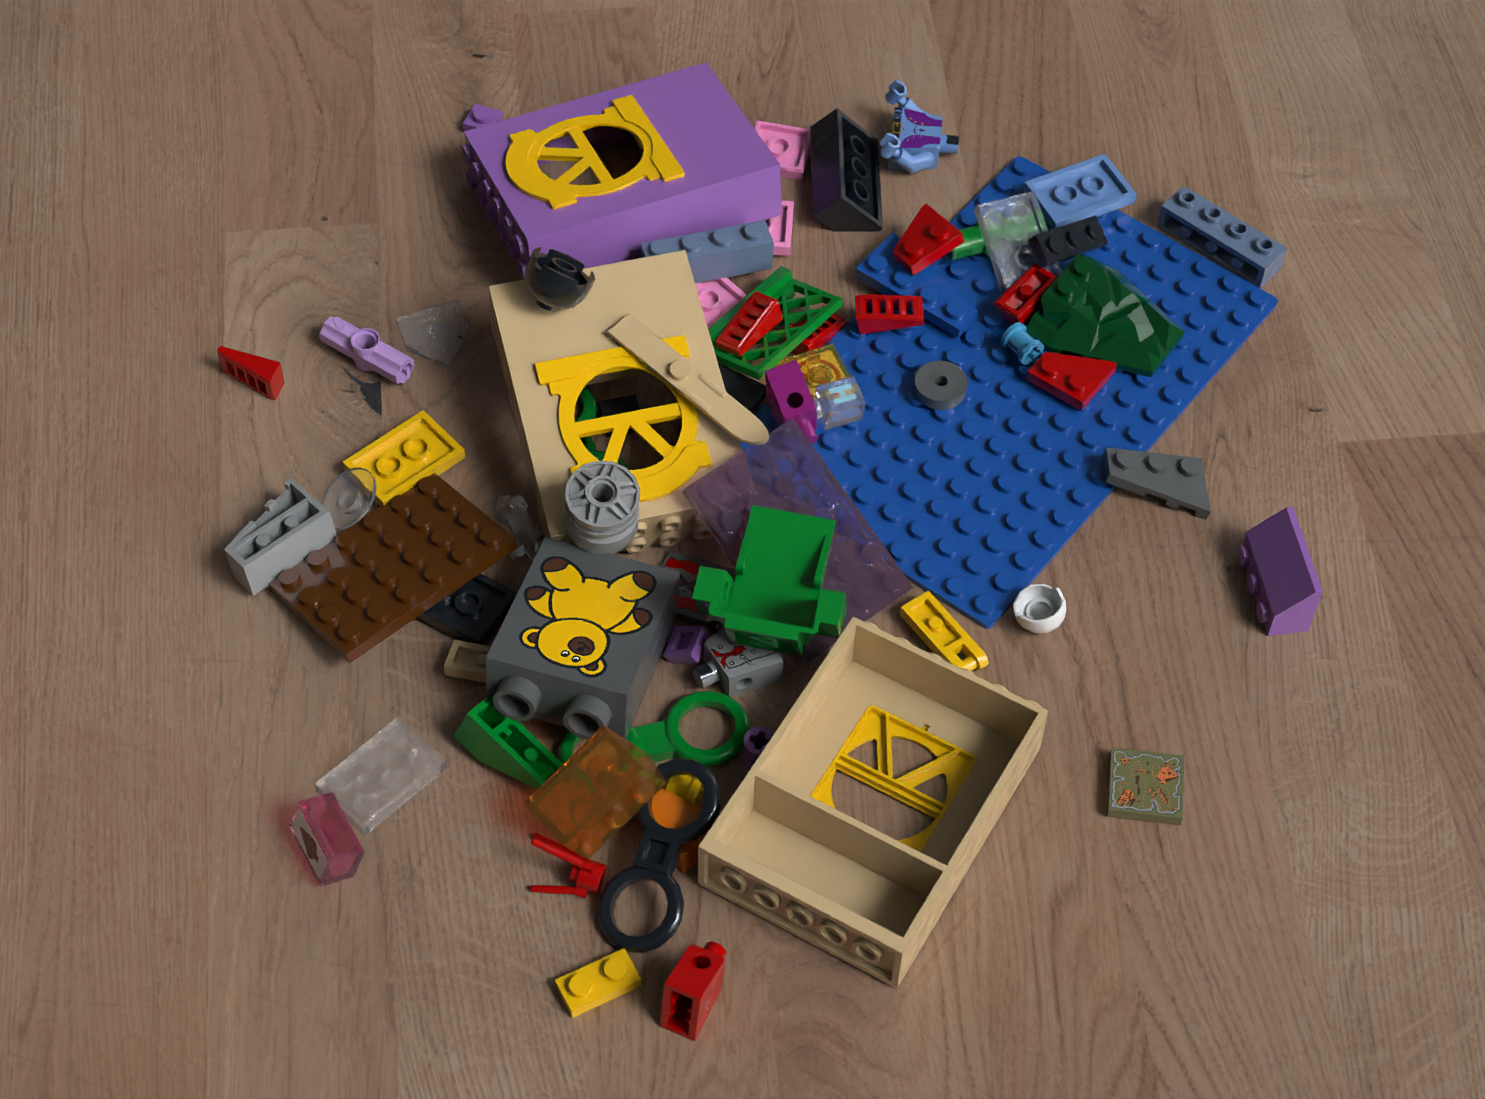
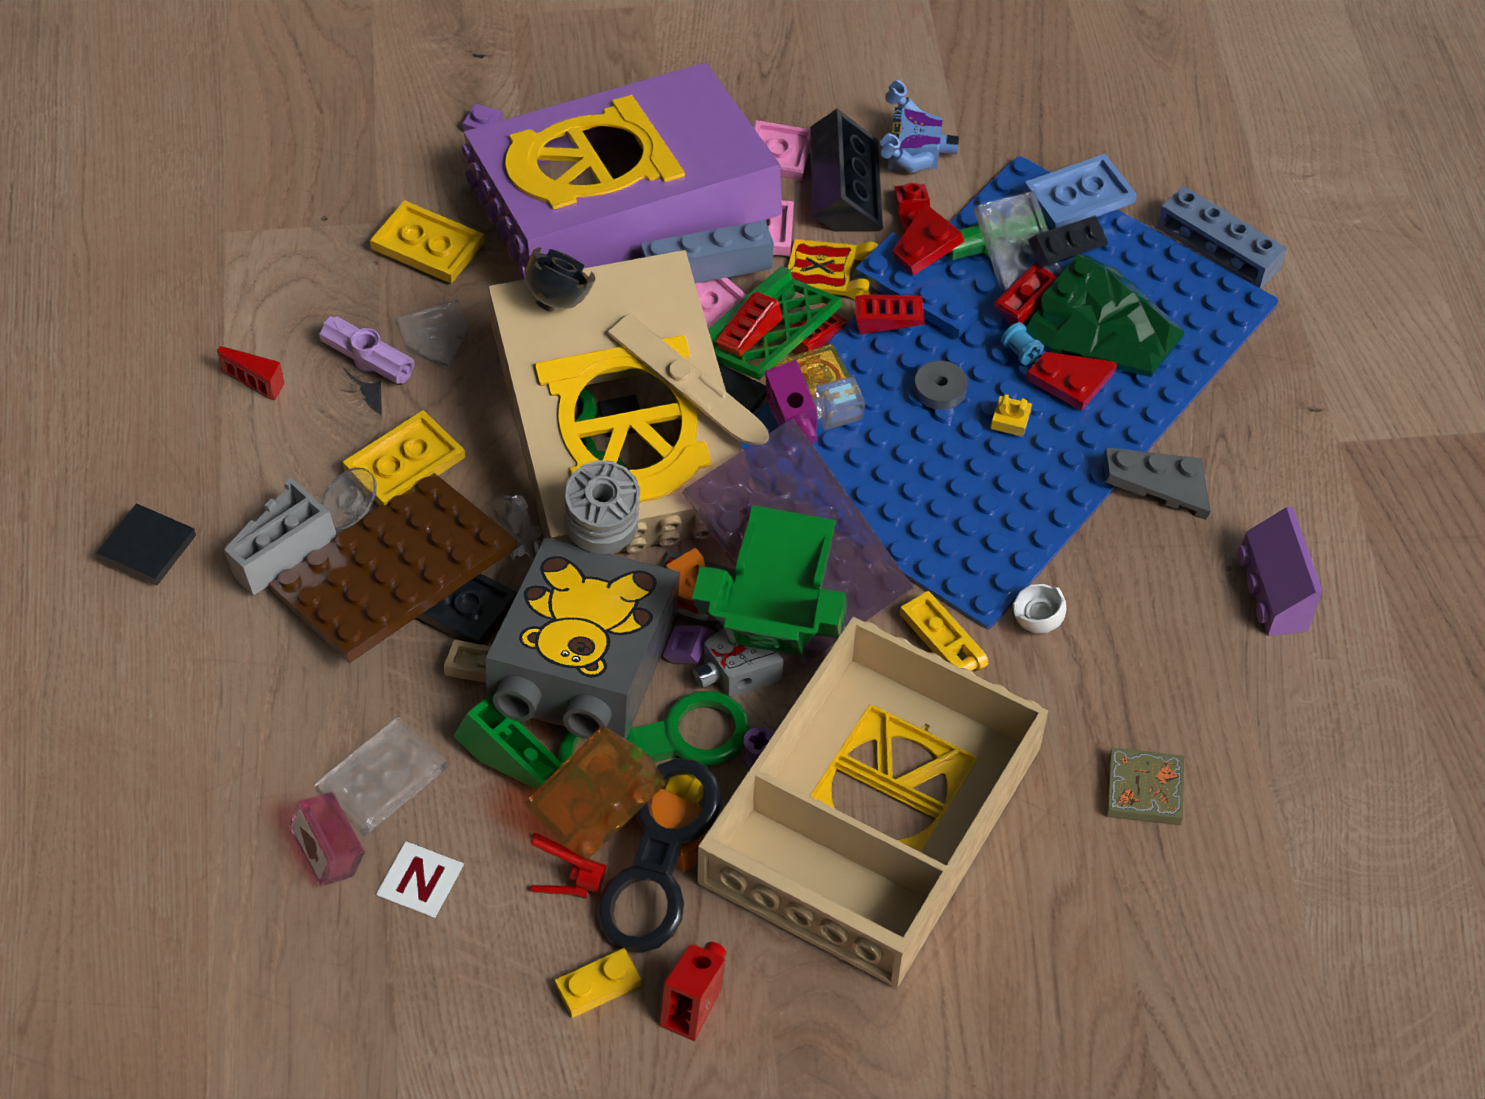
(146, 544): none -> black tile
(420, 879): none -> white sticker
(427, 241): none -> yellow plate
(688, 566): none -> orange tile
(830, 266): none -> flag
(909, 201): none -> red slope
(1011, 415): none -> yellow tile

